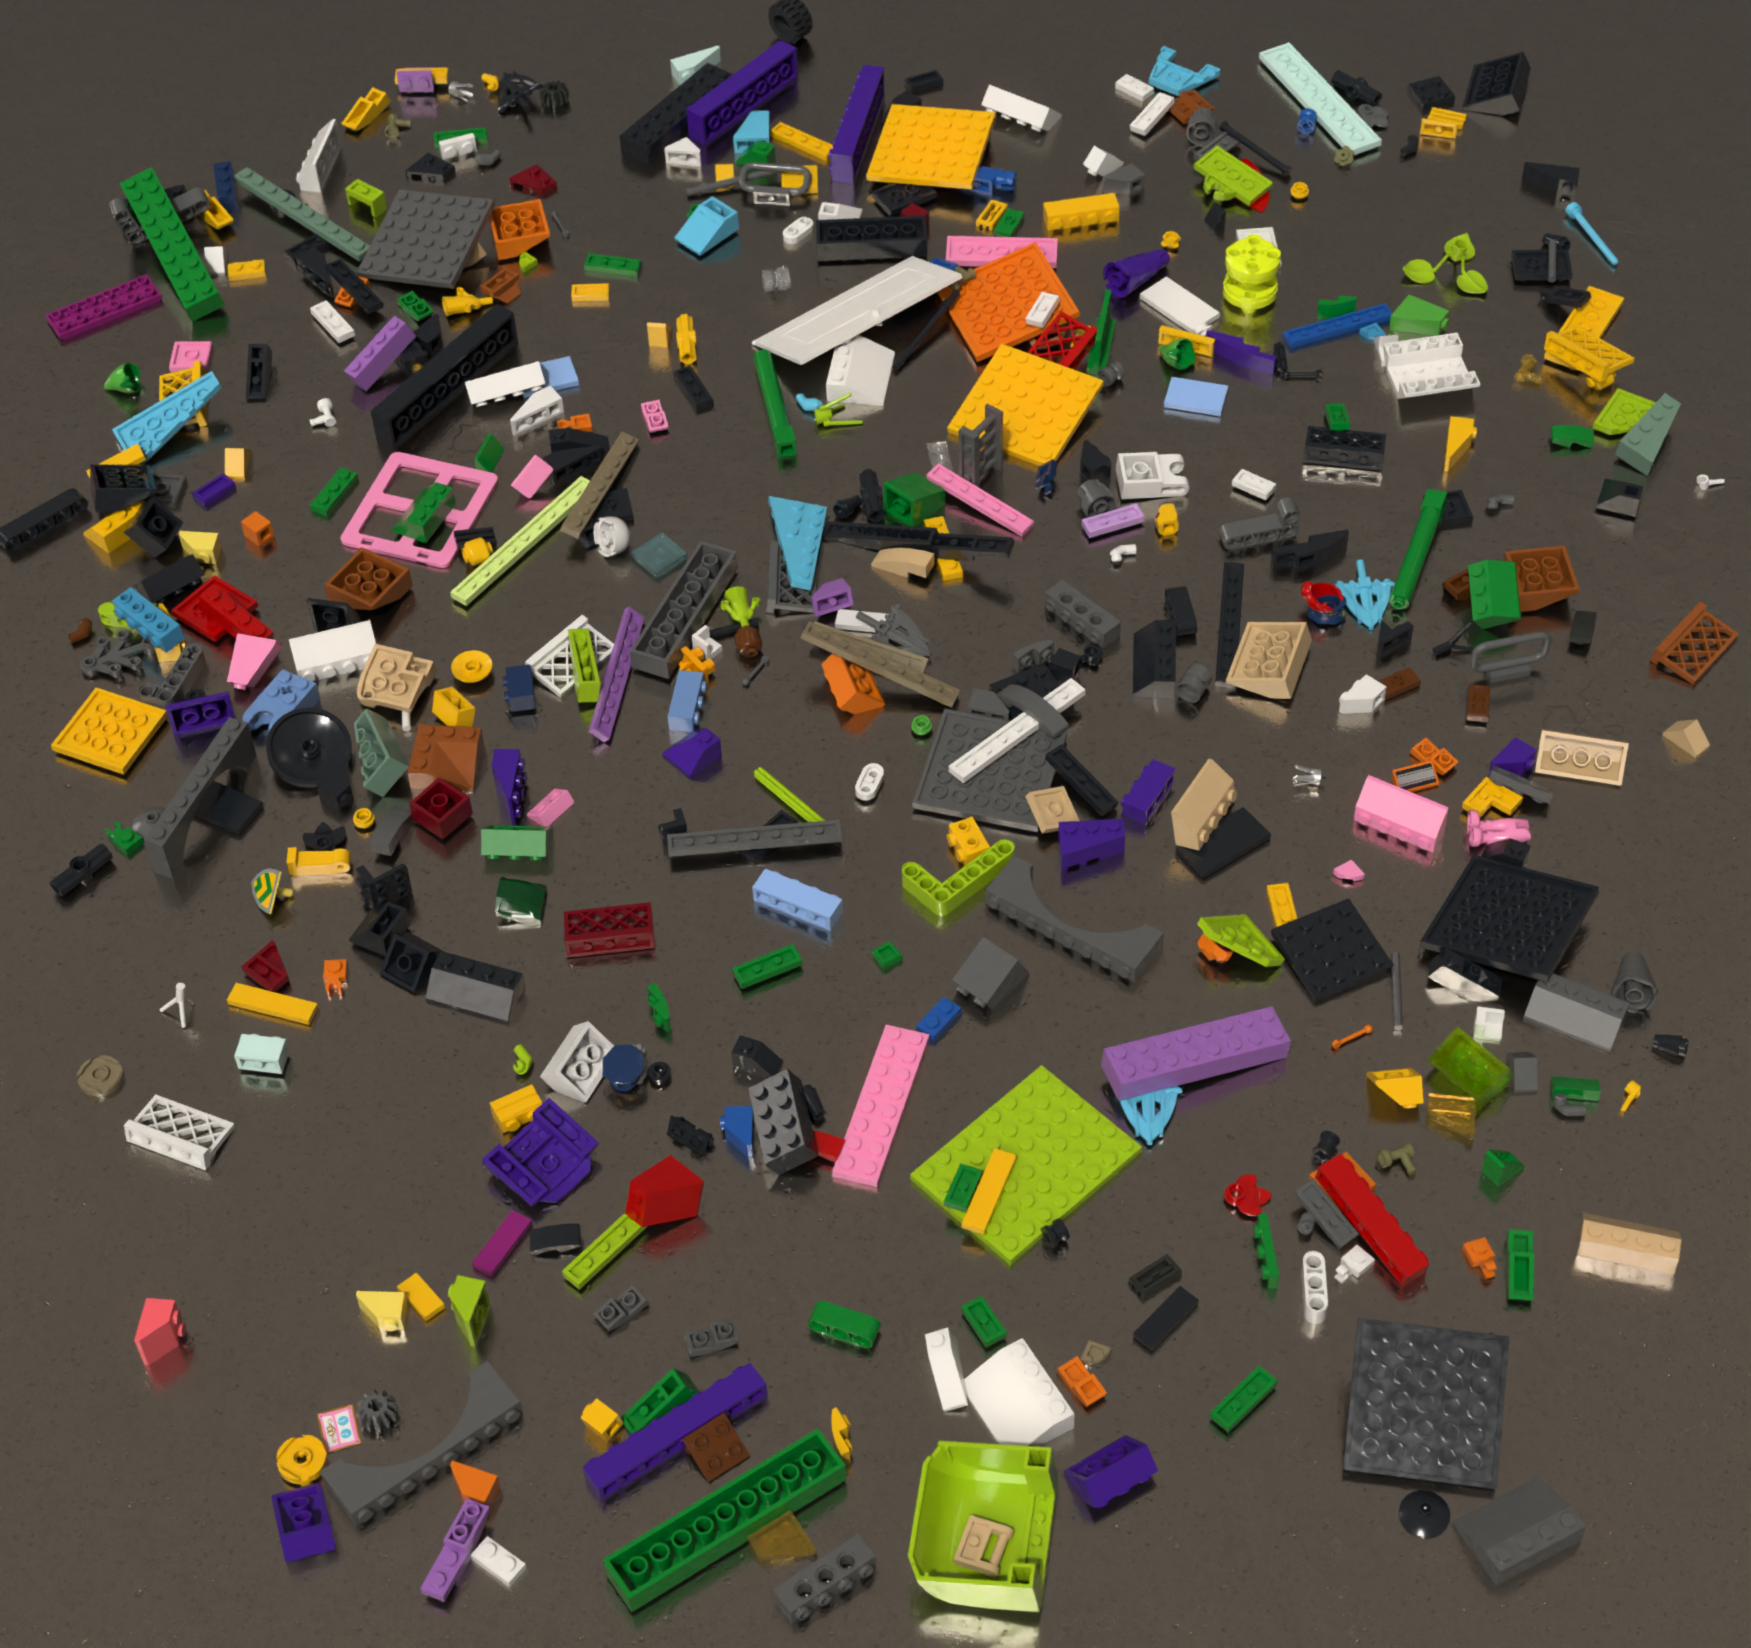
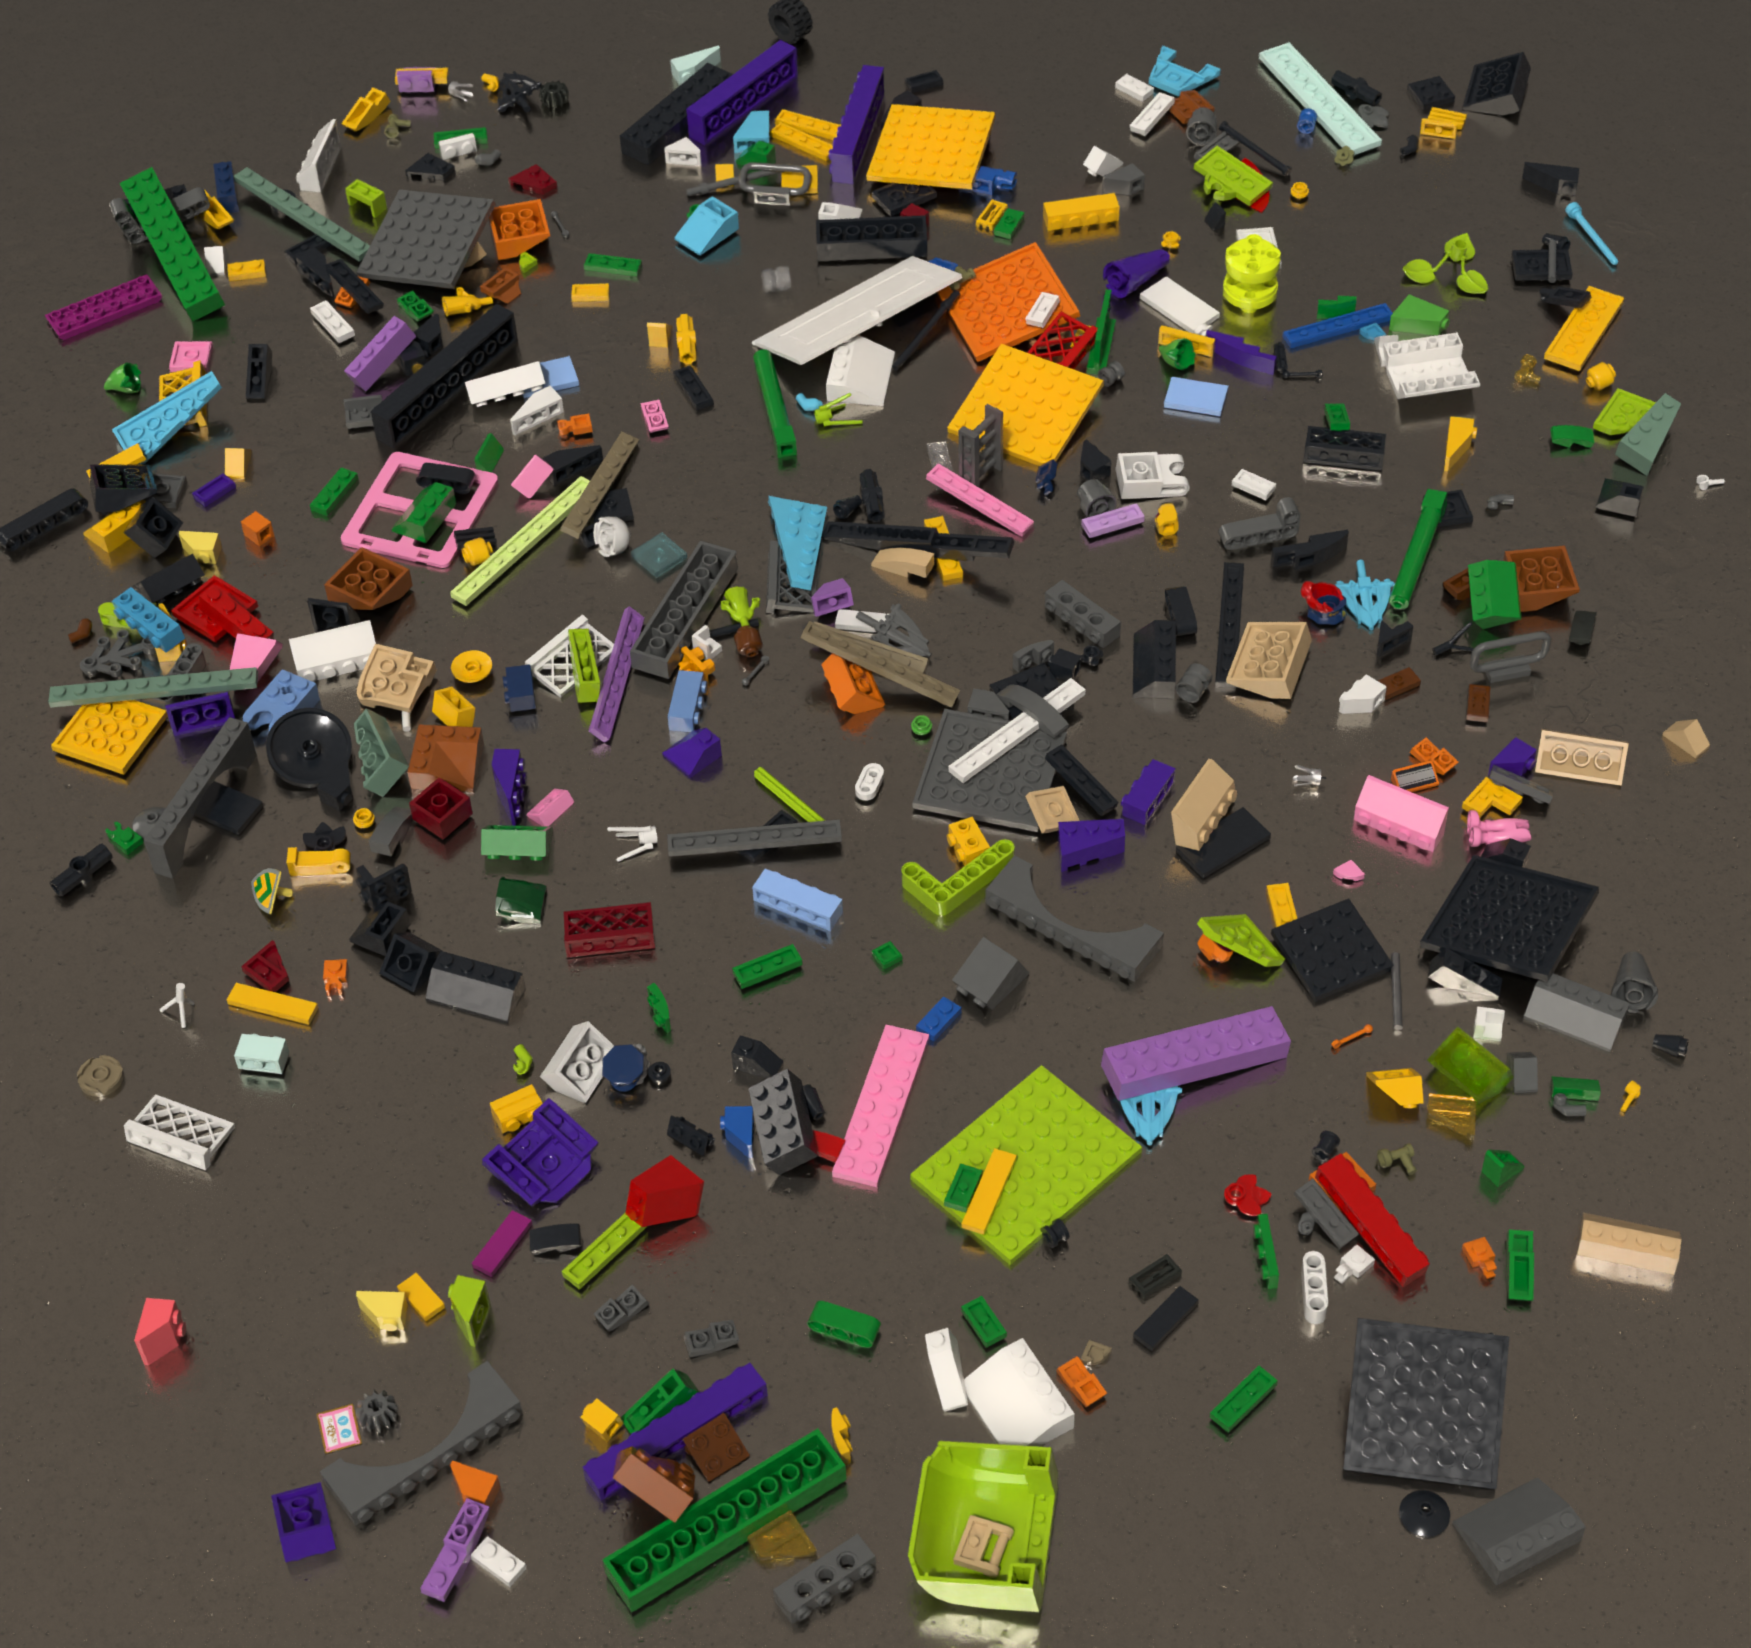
(153, 687): none -> sand green plate
(307, 1471): yellow plate -> none
(325, 406): white piece -> none
(359, 410): none -> dark grey bracket
(458, 478): none -> black beam
(572, 438): black slope -> none
(645, 835): none -> white plant
(656, 1480): none -> dark orange slope
(674, 827): black panel -> none
(798, 230): white plate -> none
(808, 124): none -> yellow tile
(912, 498): green slope -> none
(981, 250): bright pink plate -> none
(1020, 108): white slope -> none
(1111, 1471): dark purple slope -> none
(1122, 550): white arm -> none
(1587, 361): yellow fence -> none
(1683, 630): dark orange fence -> none

